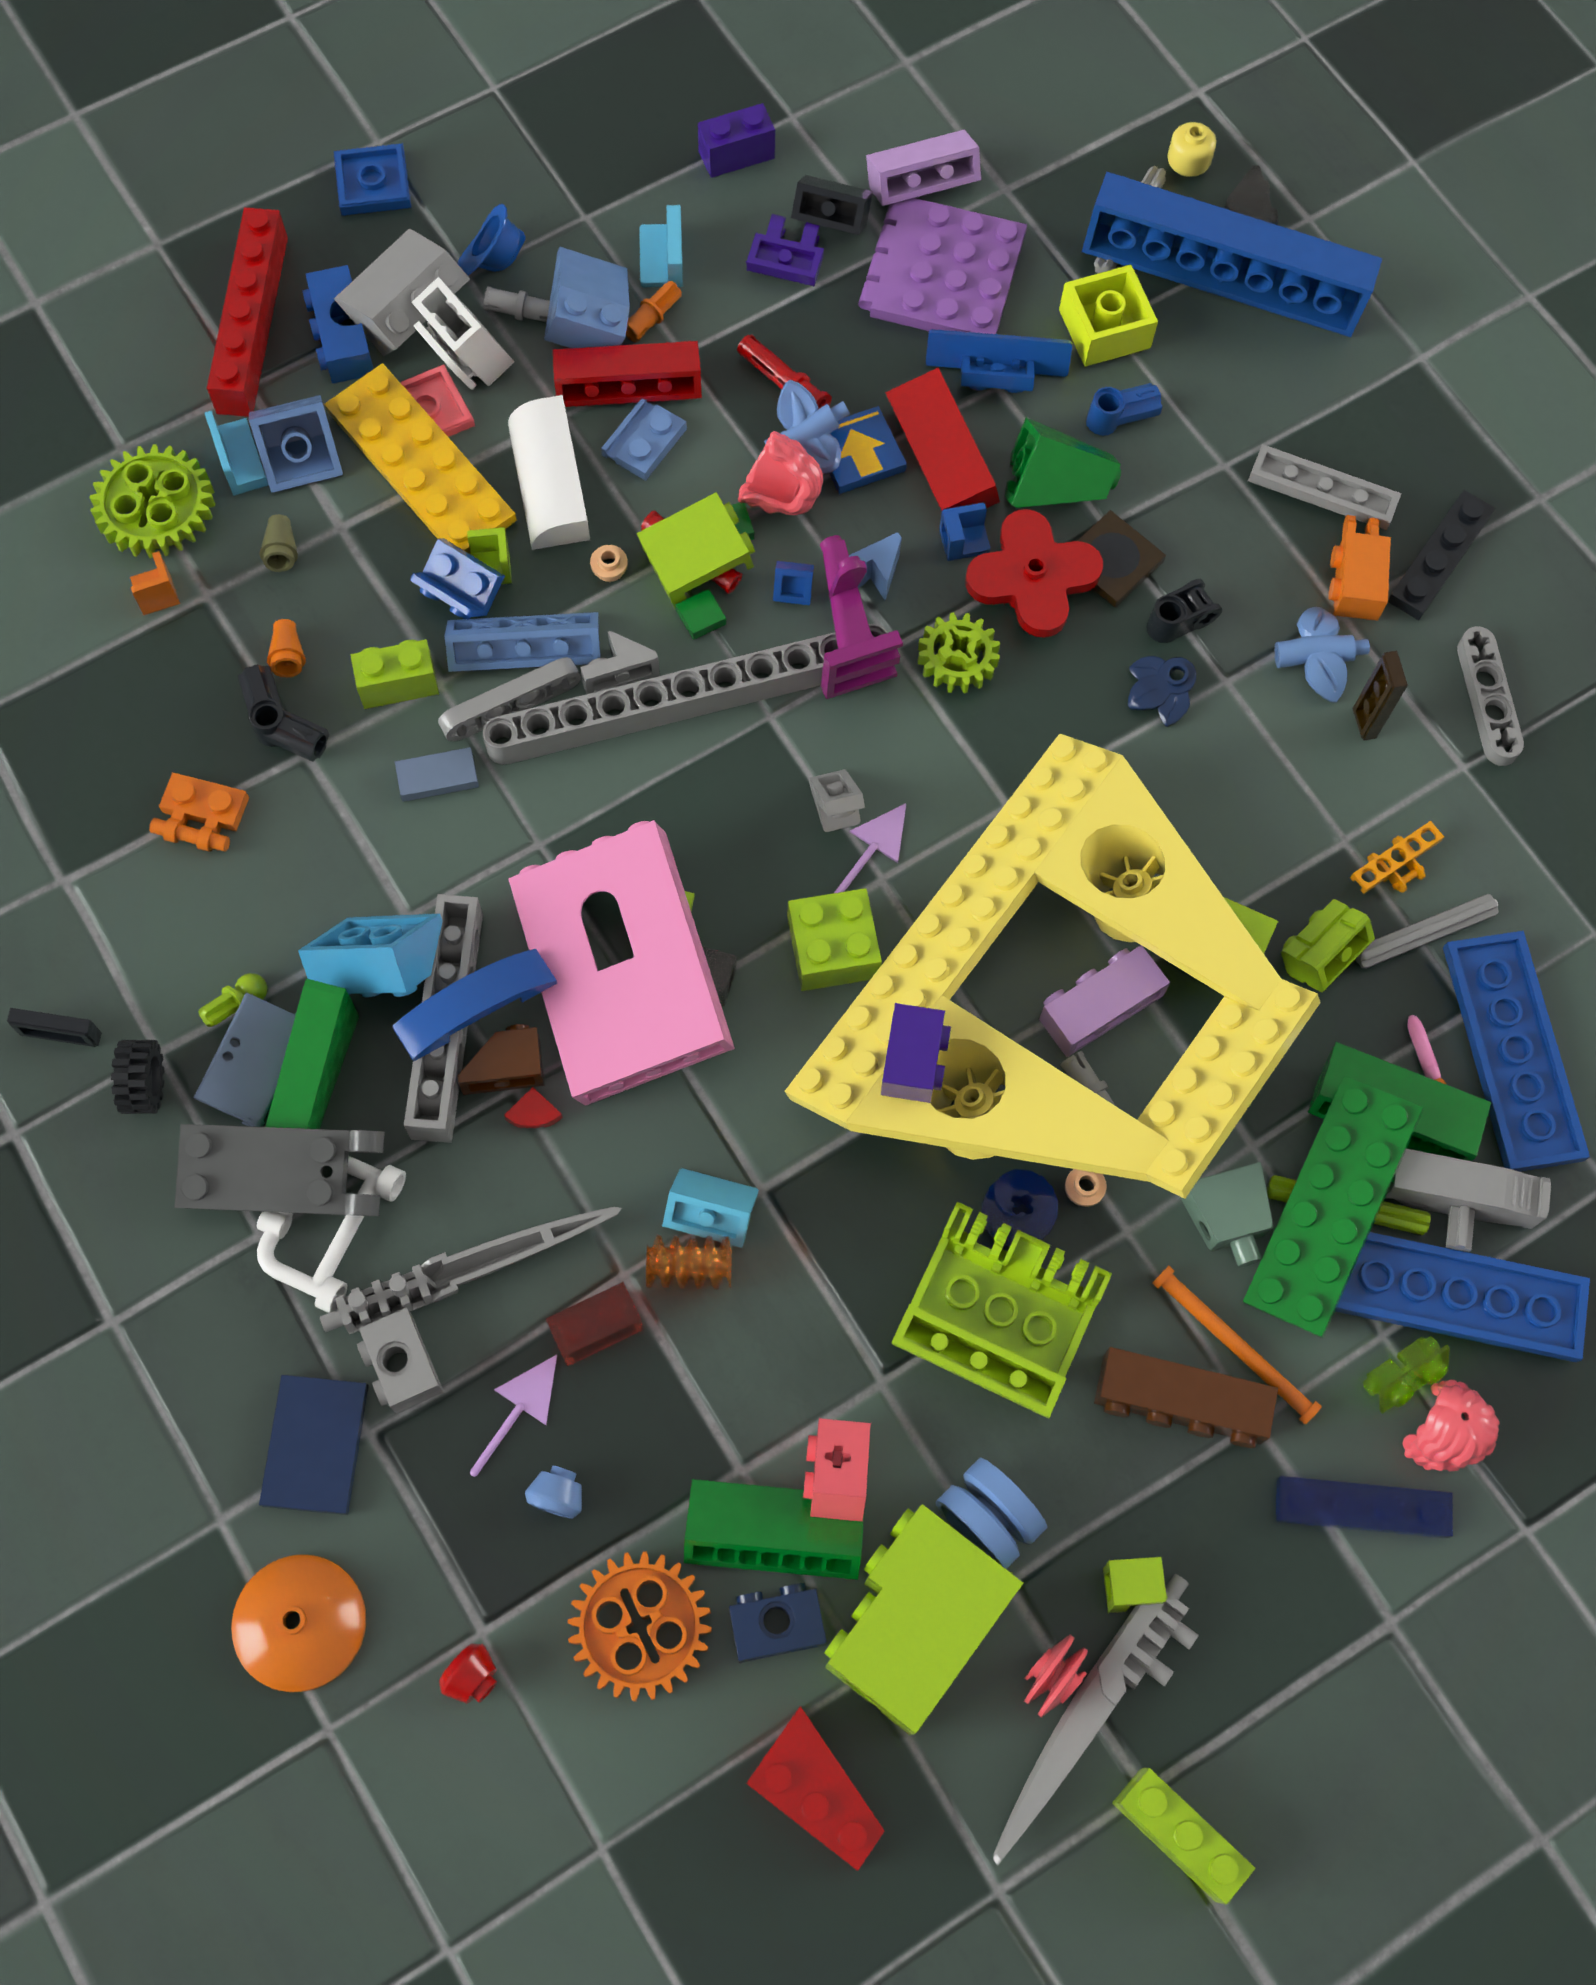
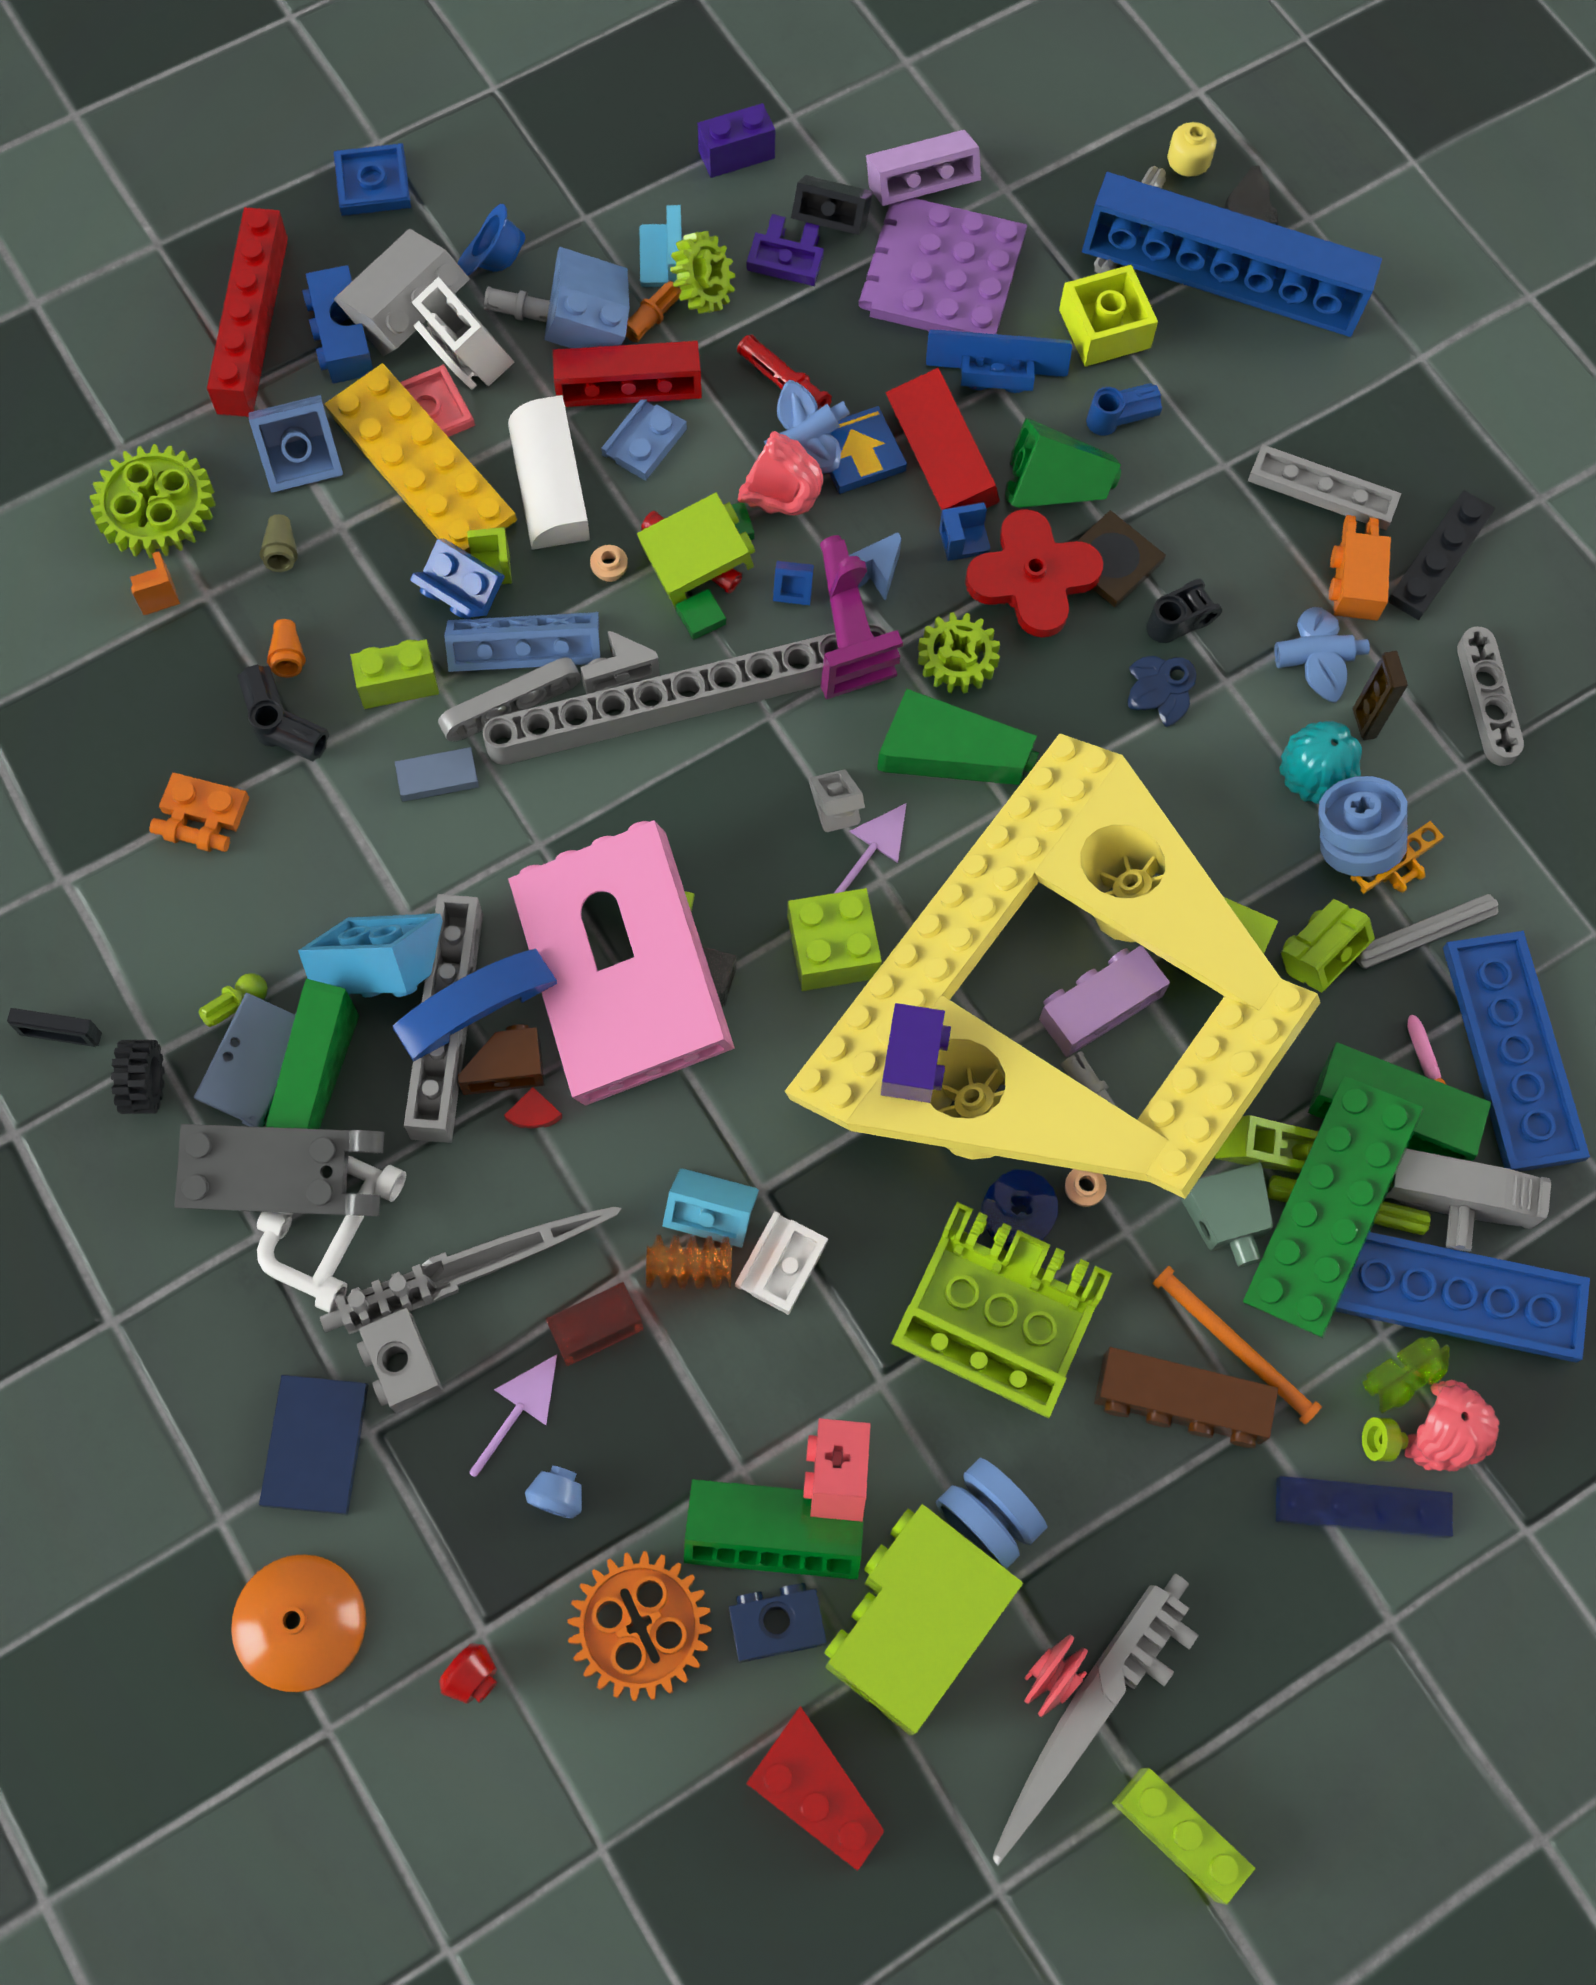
(237, 455): medium azure panel -> none
(702, 272): none -> lime gear
(781, 1262): none -> white plate
(954, 744): none -> green slope
(1134, 1583): lime panel -> none
(1269, 1142): none -> lime slope
(1315, 764): none -> teal hair
(1363, 826): none -> medium blue wheel
(1383, 1439): none -> lime tile

